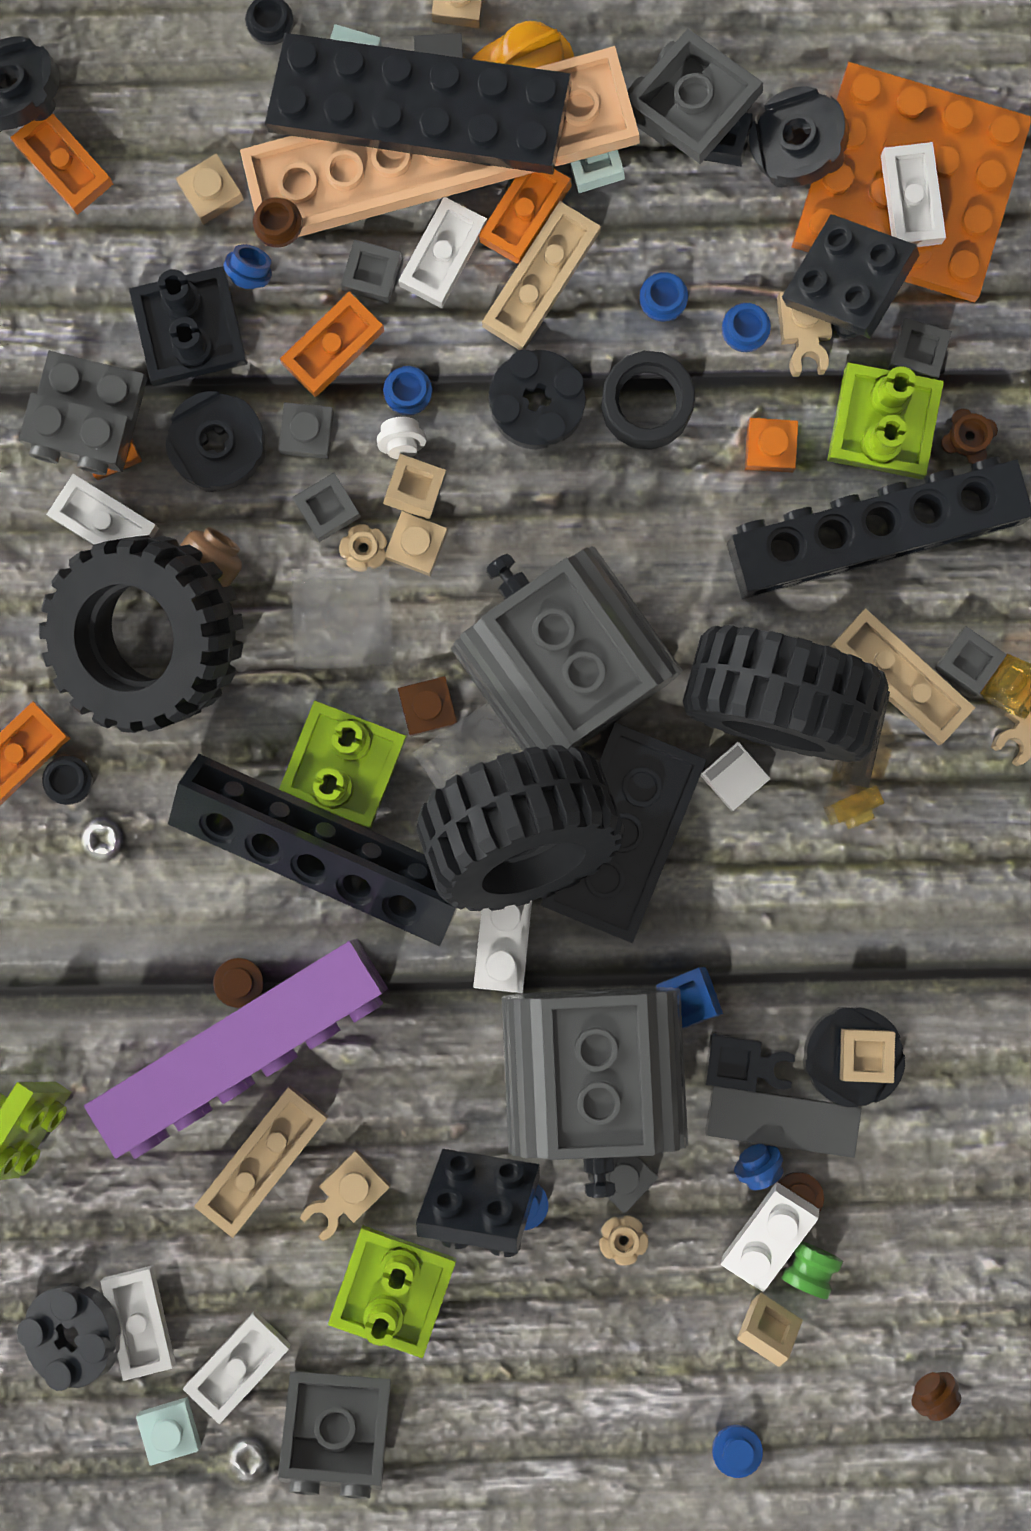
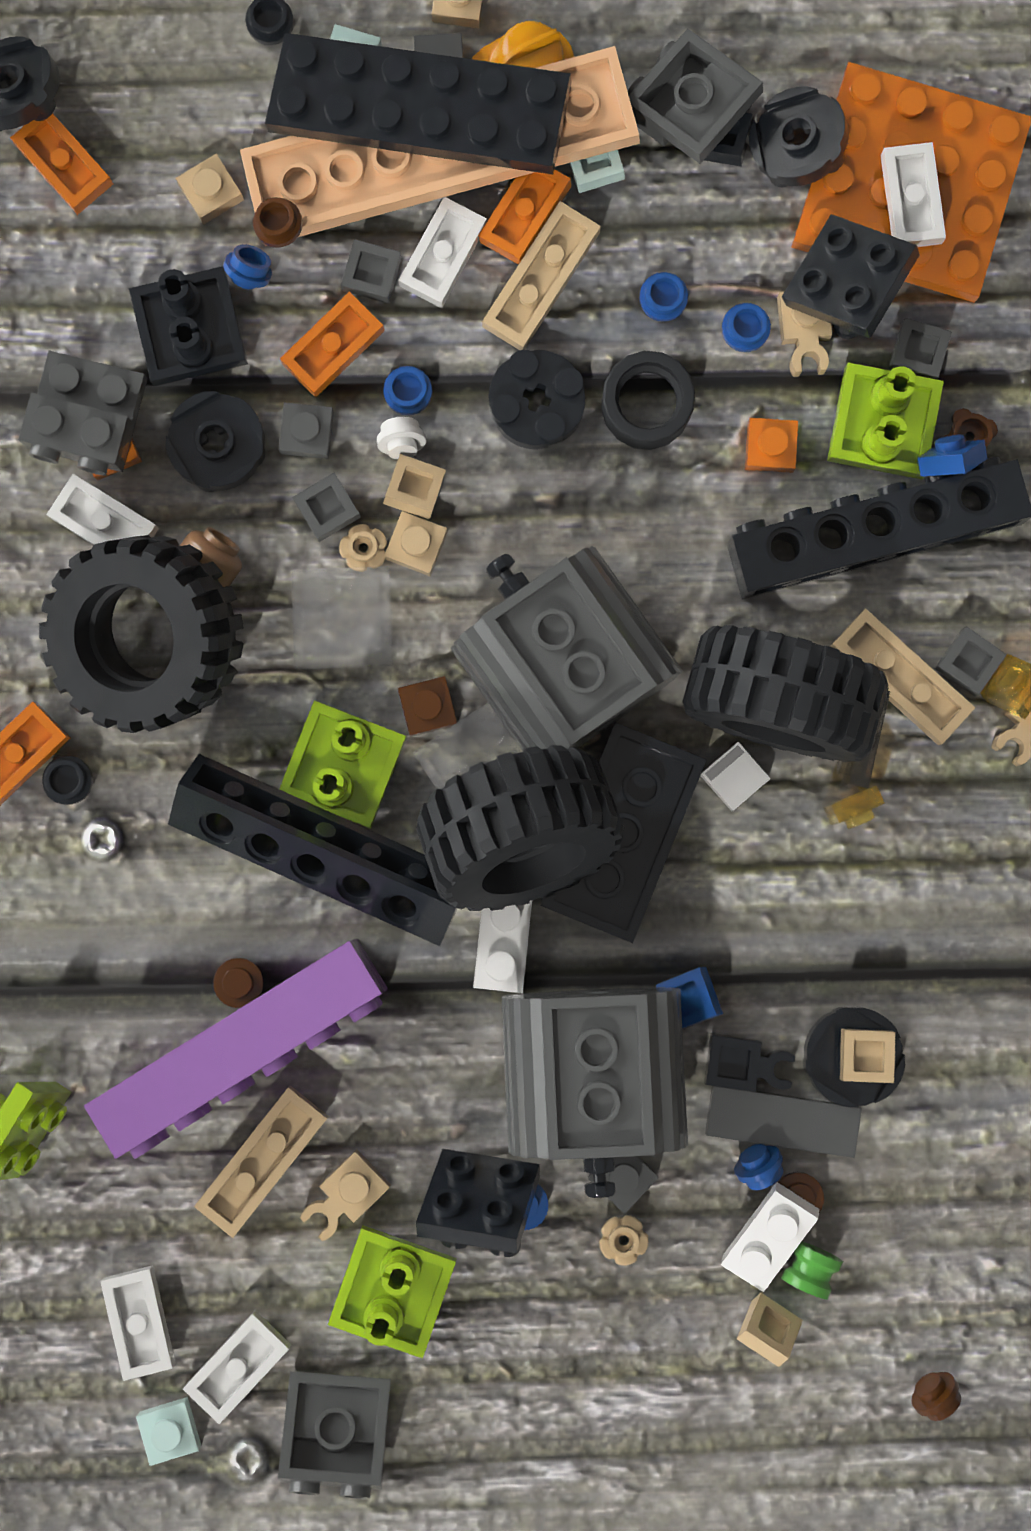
(46, 1344): black plate -> none
(737, 1451): blue plate -> none
(952, 456): none -> blue plate

